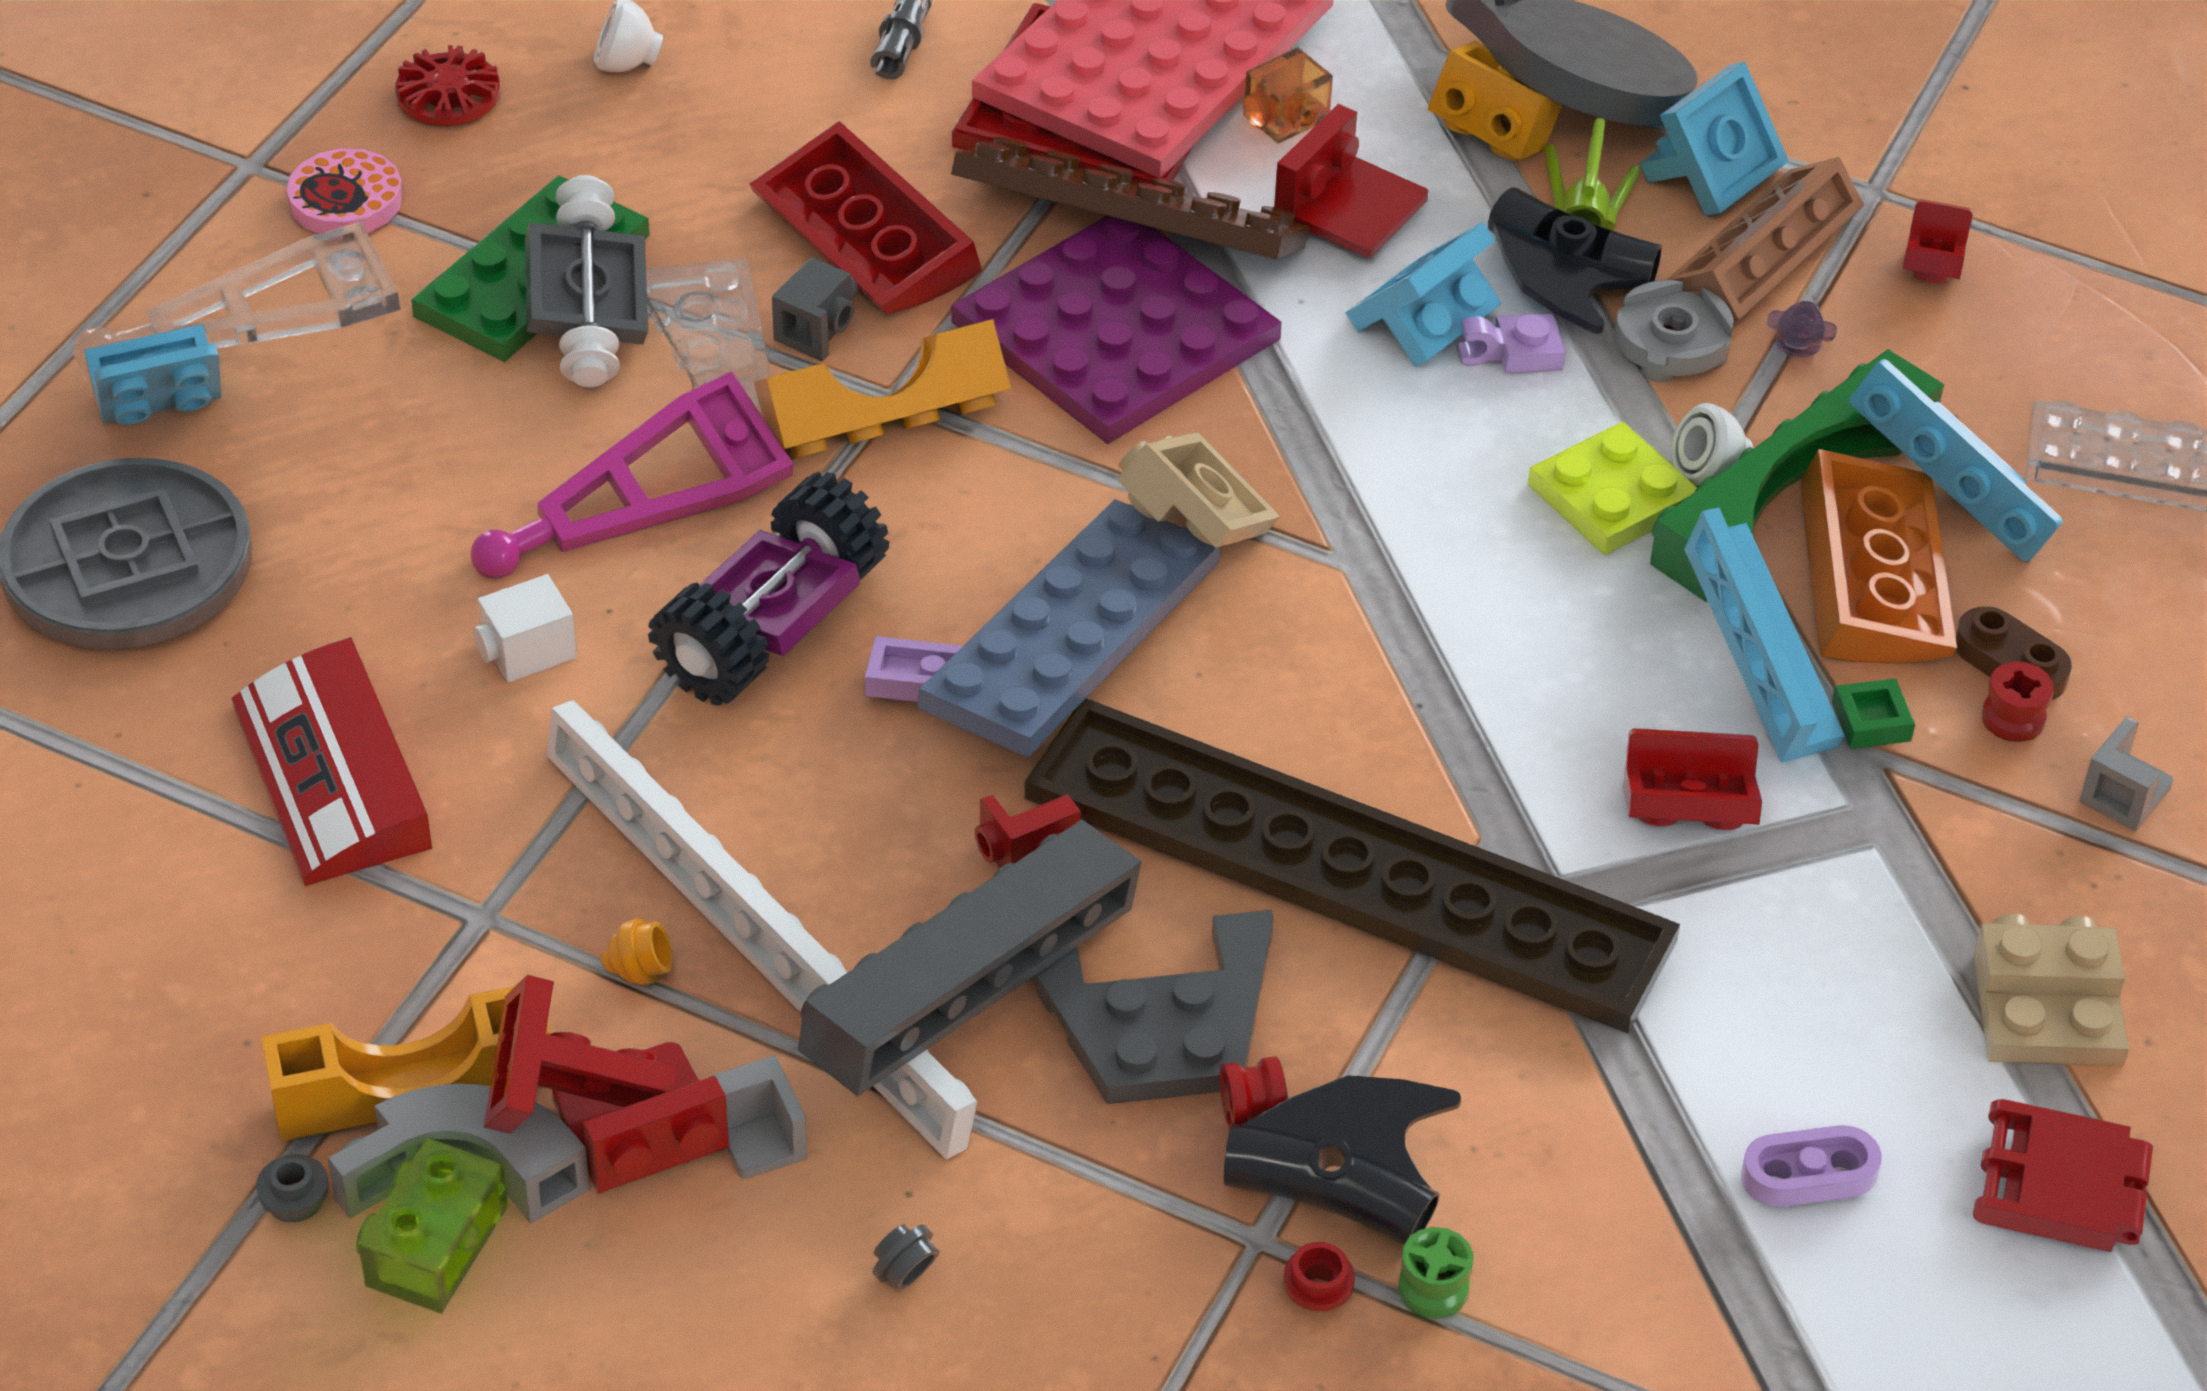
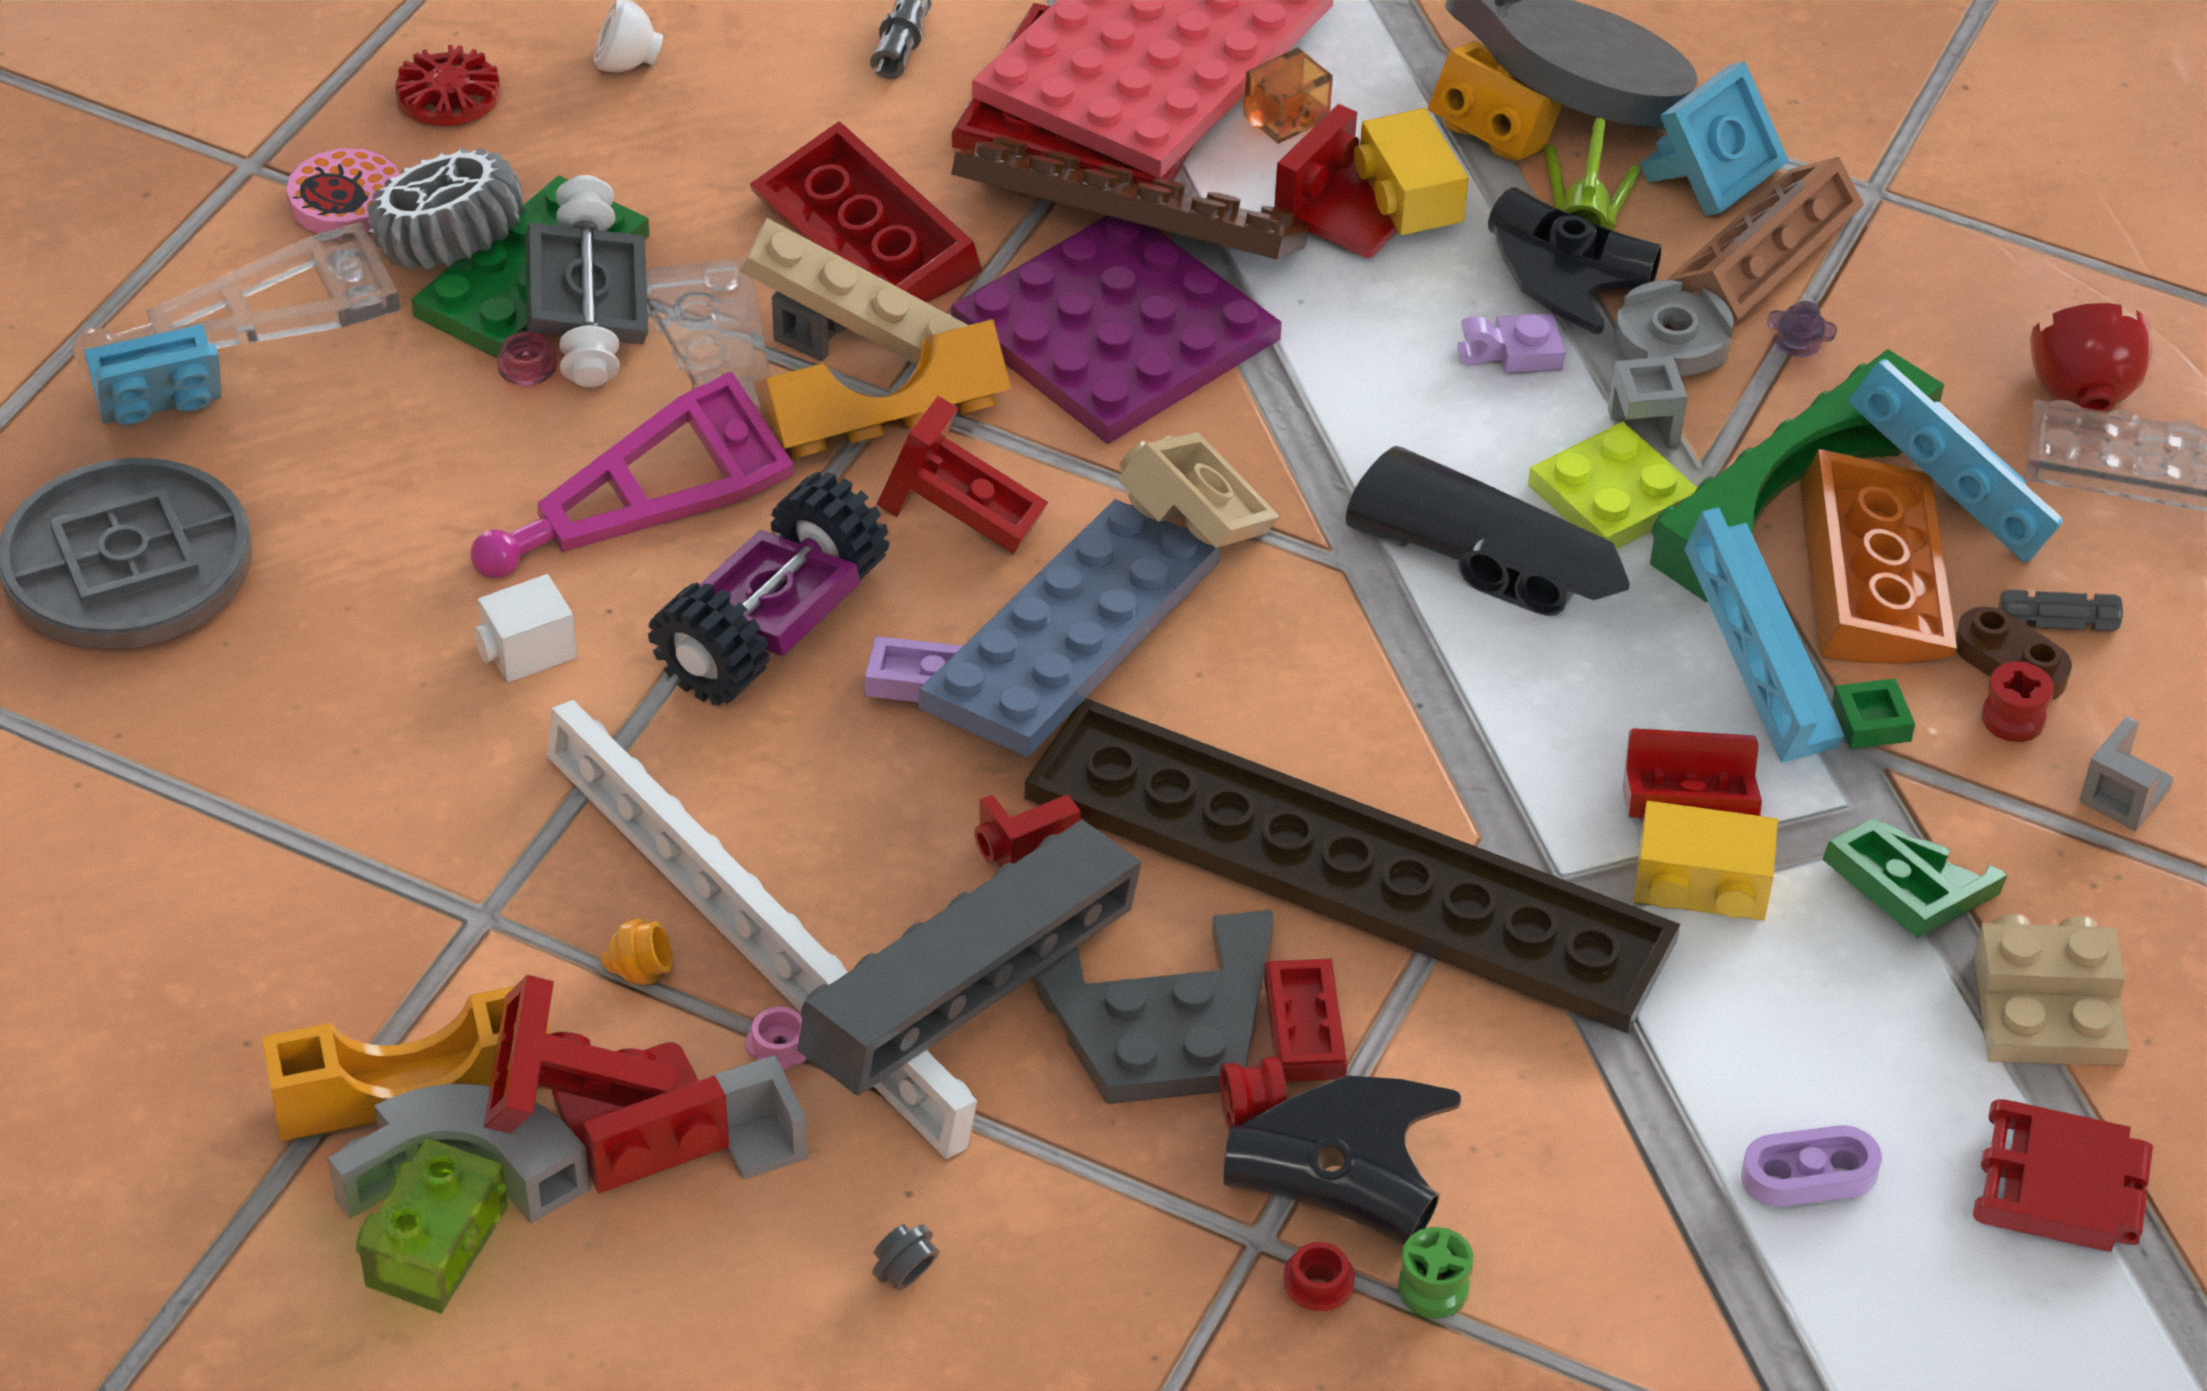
(295, 1201): dark grey plate -> none
(332, 764): red slope -> none
(445, 209): none -> light grey gear
(526, 359): none -> clear pink plate
(773, 1027): none -> bright pink plate
(843, 291): none -> tan plate
(959, 482): none -> red bracket
(1305, 1019): none -> red plate
(1412, 171): none -> yellow brick
(1432, 296): medium azure bracket -> none
(1497, 538): none -> black panel
(1649, 390): none -> light grey panel
(1706, 860): none -> yellow brick
(1707, 442): white brick -> none
(1909, 876): none -> green wing
(1937, 241): red bracket -> none
(2064, 609): none -> dark grey axle
(2092, 355): none -> red cylinder

